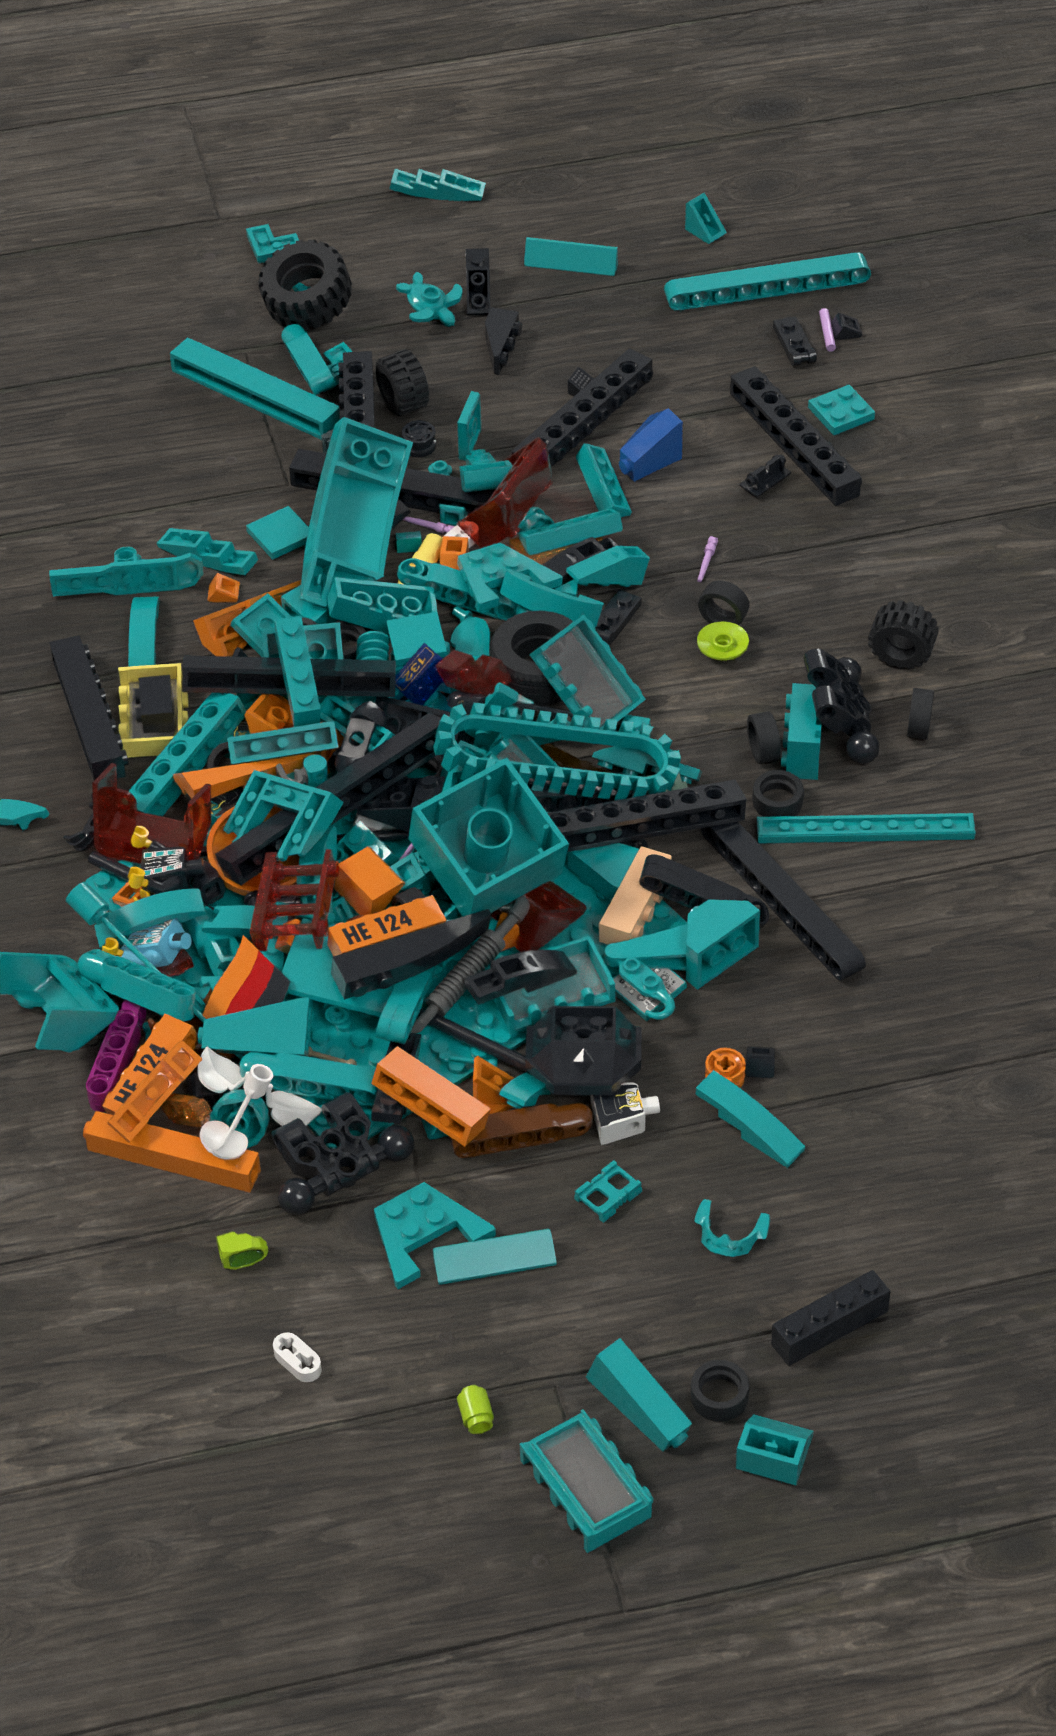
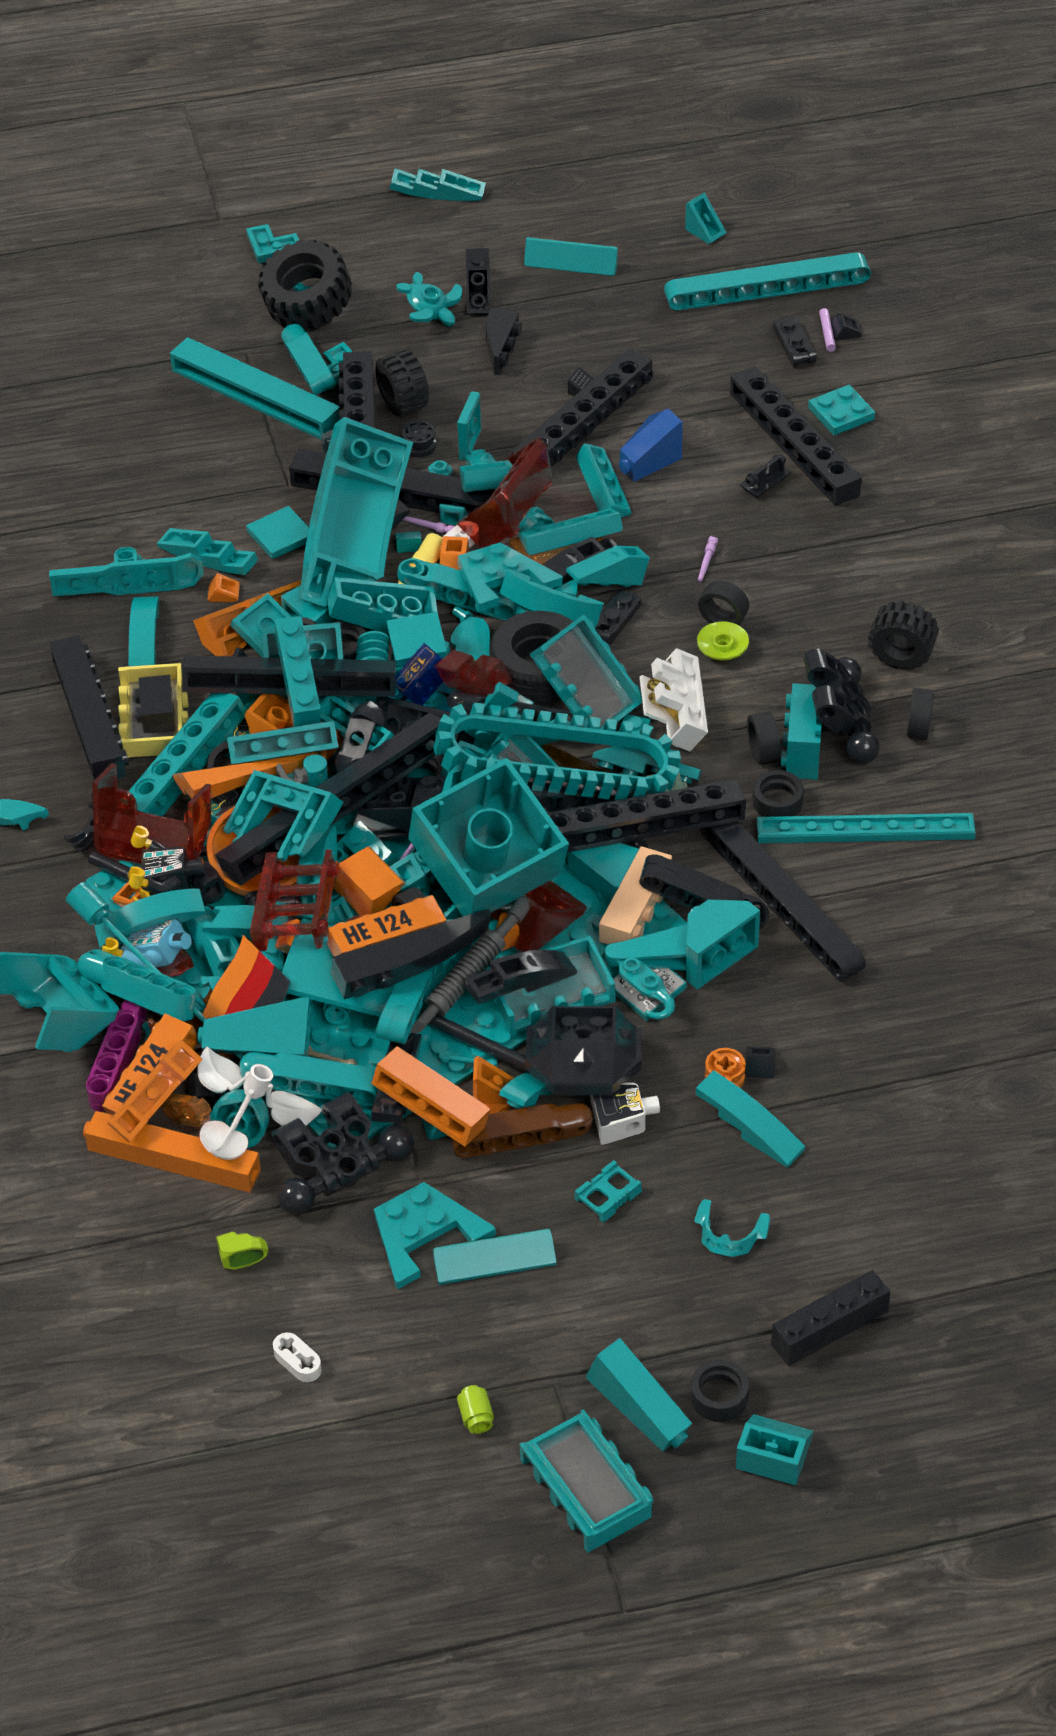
(676, 698): none -> white piece

